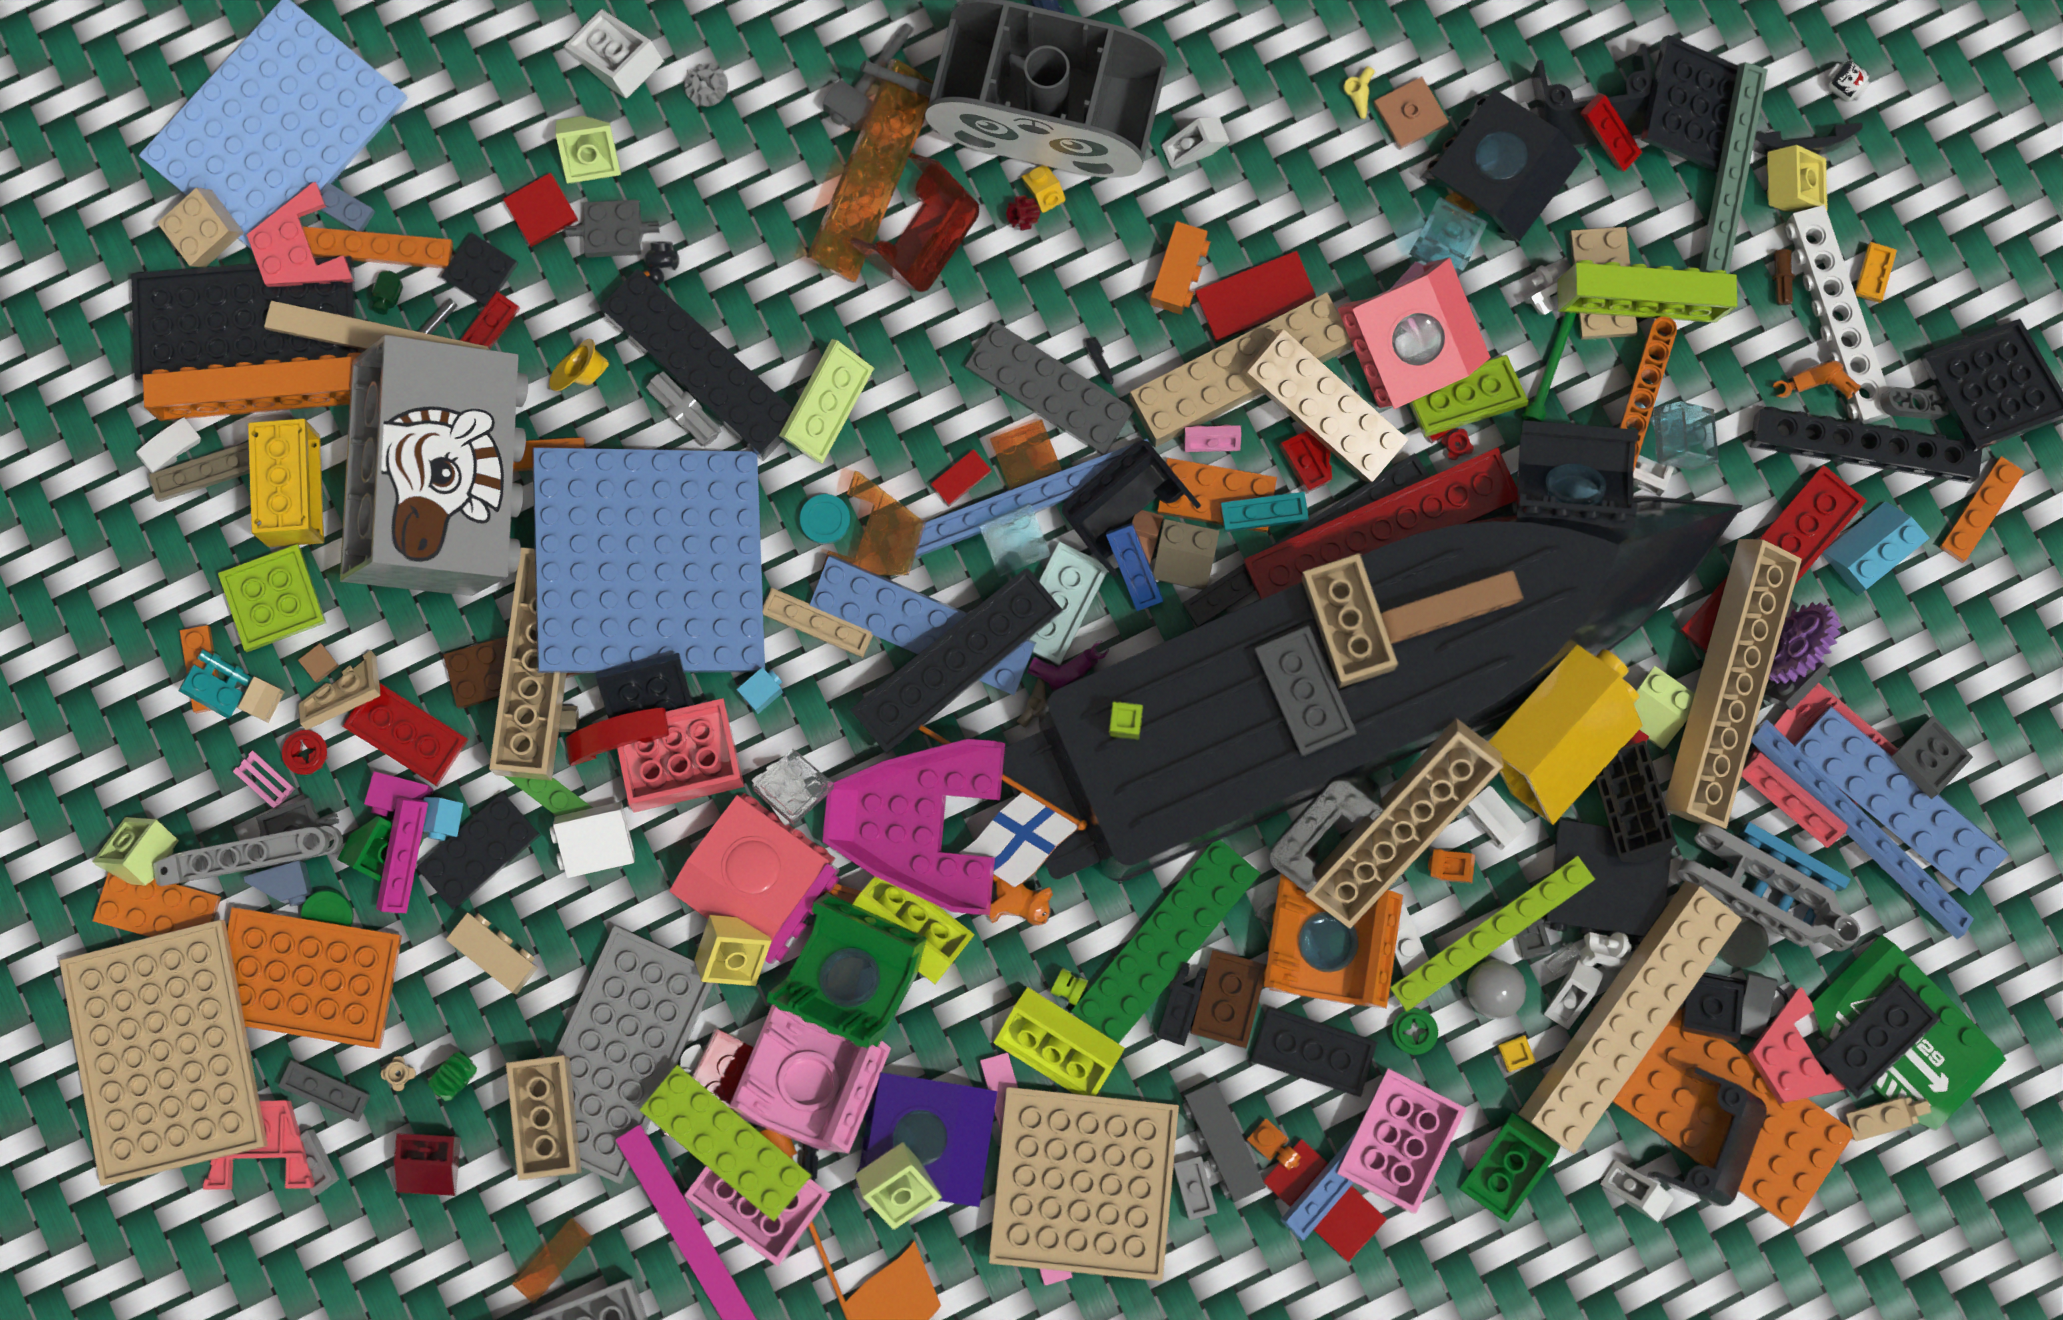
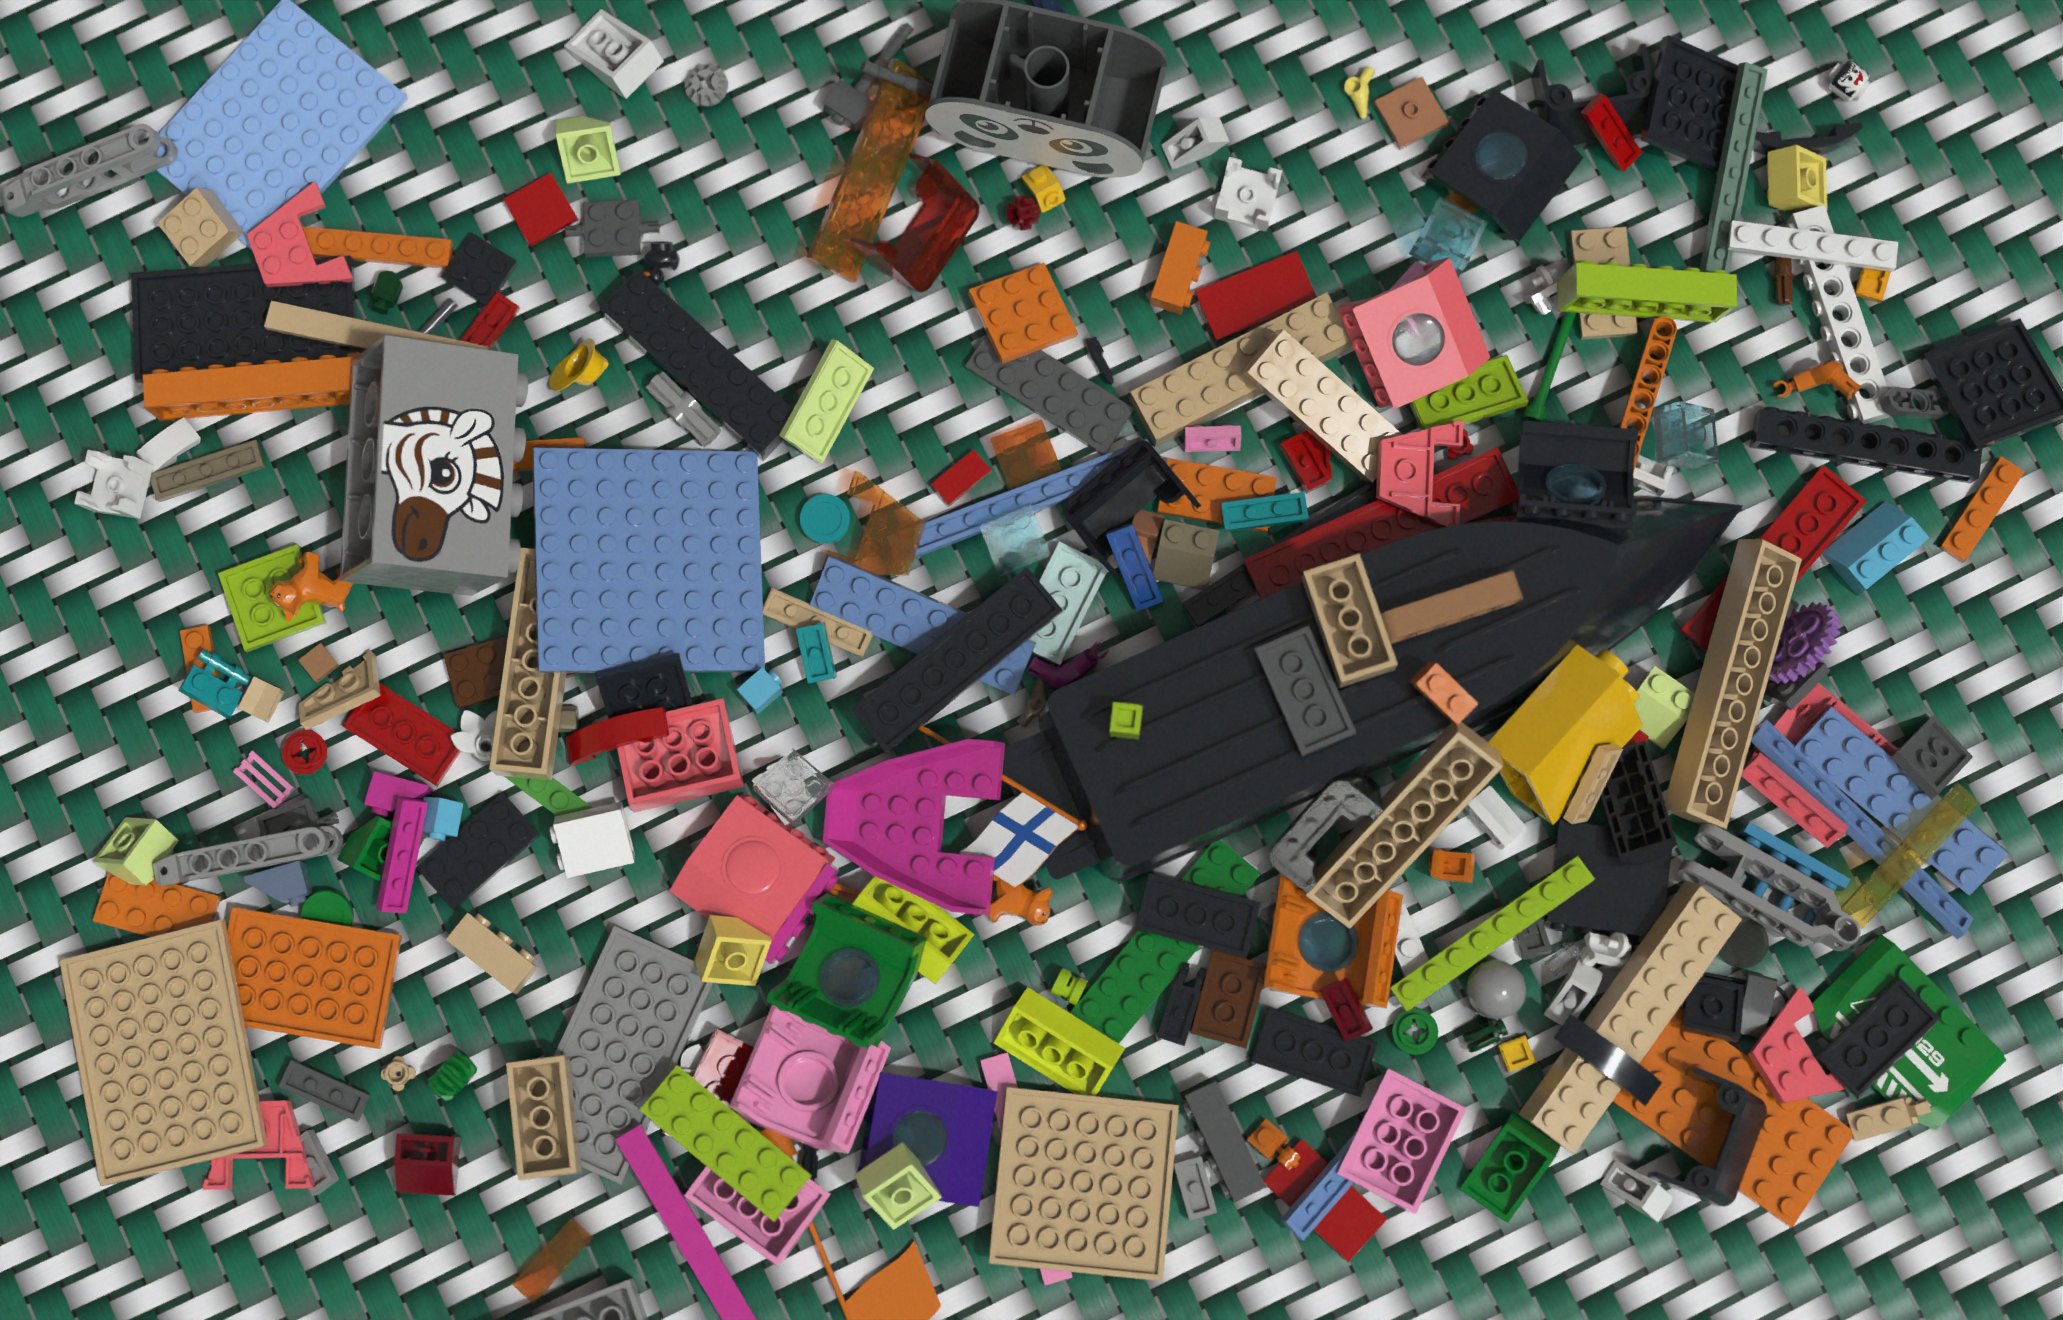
(116, 153): none -> light grey piece
(118, 485): none -> white panel
(286, 483): yellow hose -> none
(309, 586): none -> orange animal
(345, 208): sand blue plate -> none
(475, 733): none -> white plate
(816, 652): none -> teal plate
(1022, 313): none -> orange plate
(1197, 916): none -> black plate
(1247, 196): none -> white panel
(1346, 1009): none -> dark red plate
(1407, 472): none -> coral wing
(1443, 692): none -> orange brick
(1496, 1030): none -> dark green arm
(1592, 783): none -> tan plate
(1608, 1059): none -> black slope
(1812, 246): none -> white plate
(1910, 855): none -> clear yellow tile

